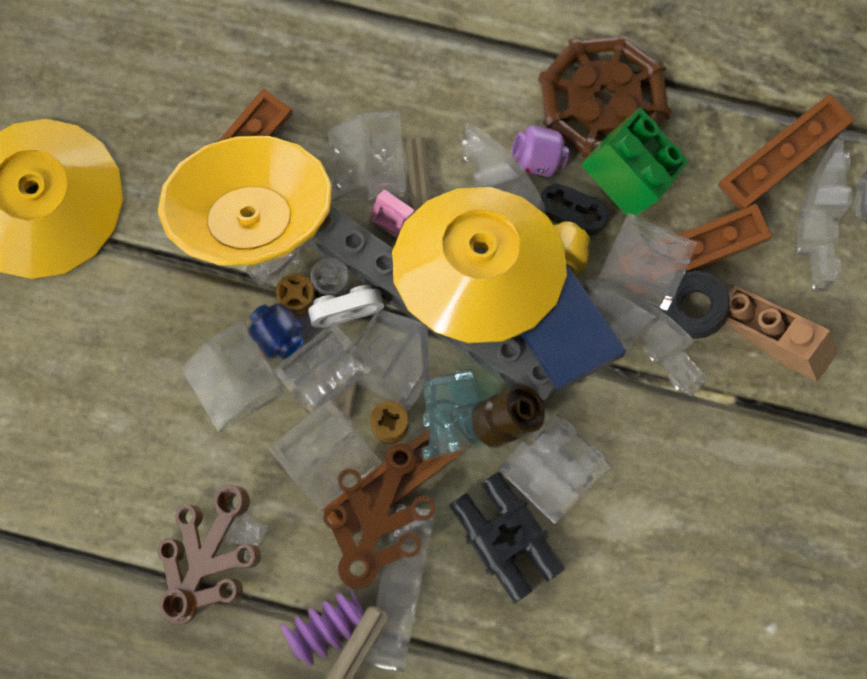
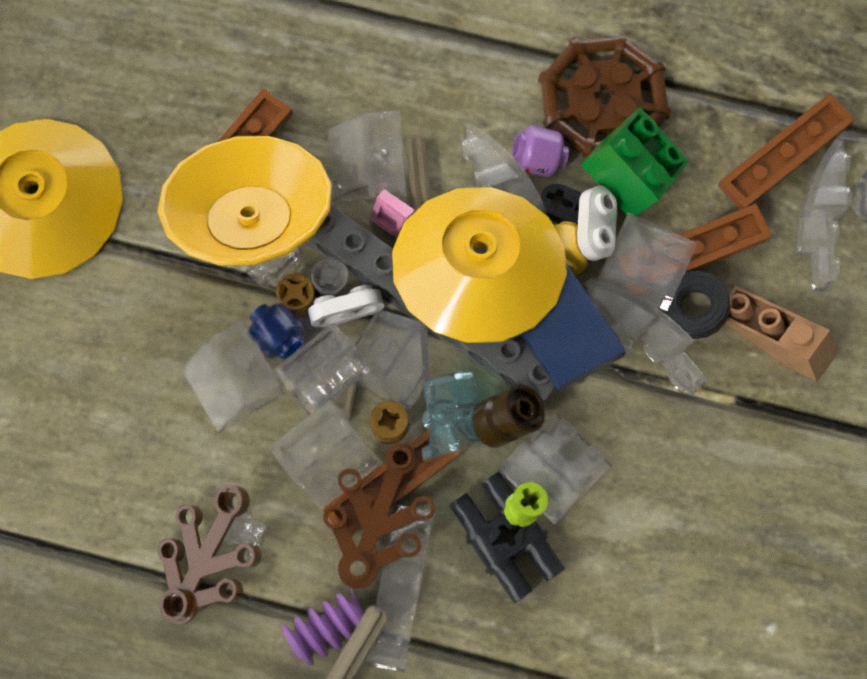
(526, 492): none -> lime bush
(597, 223): none -> white plate

